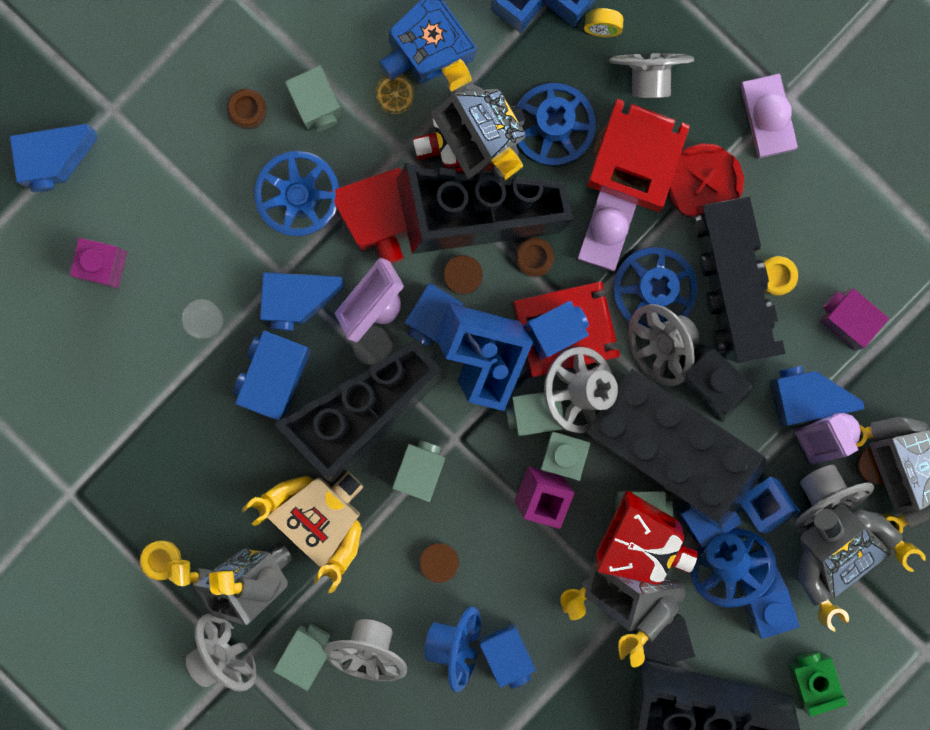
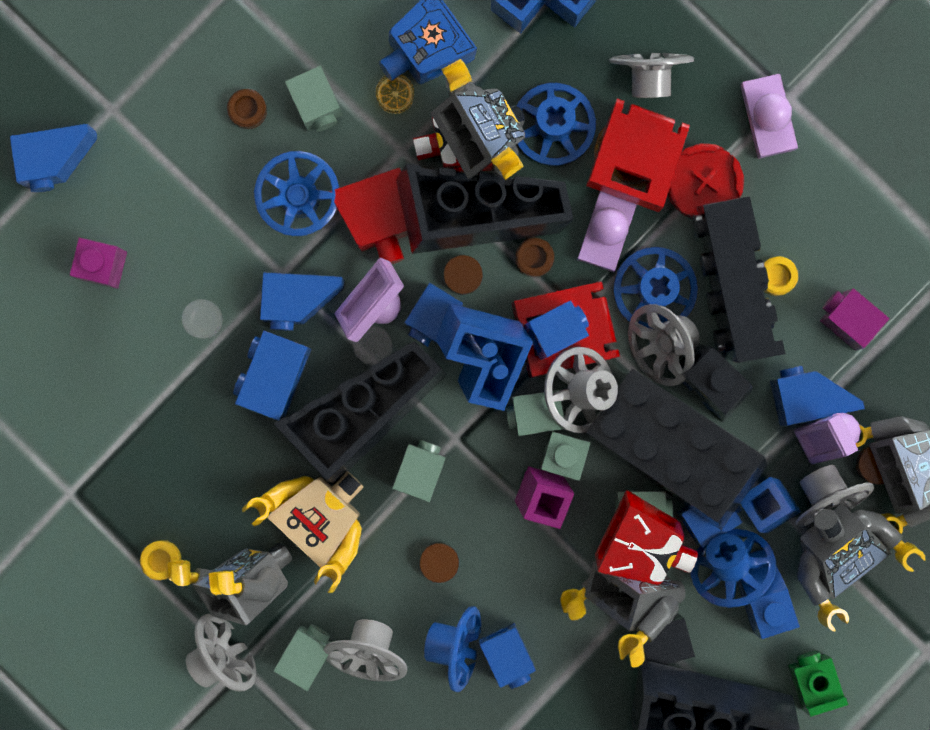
(603, 22): yellow tile -> none

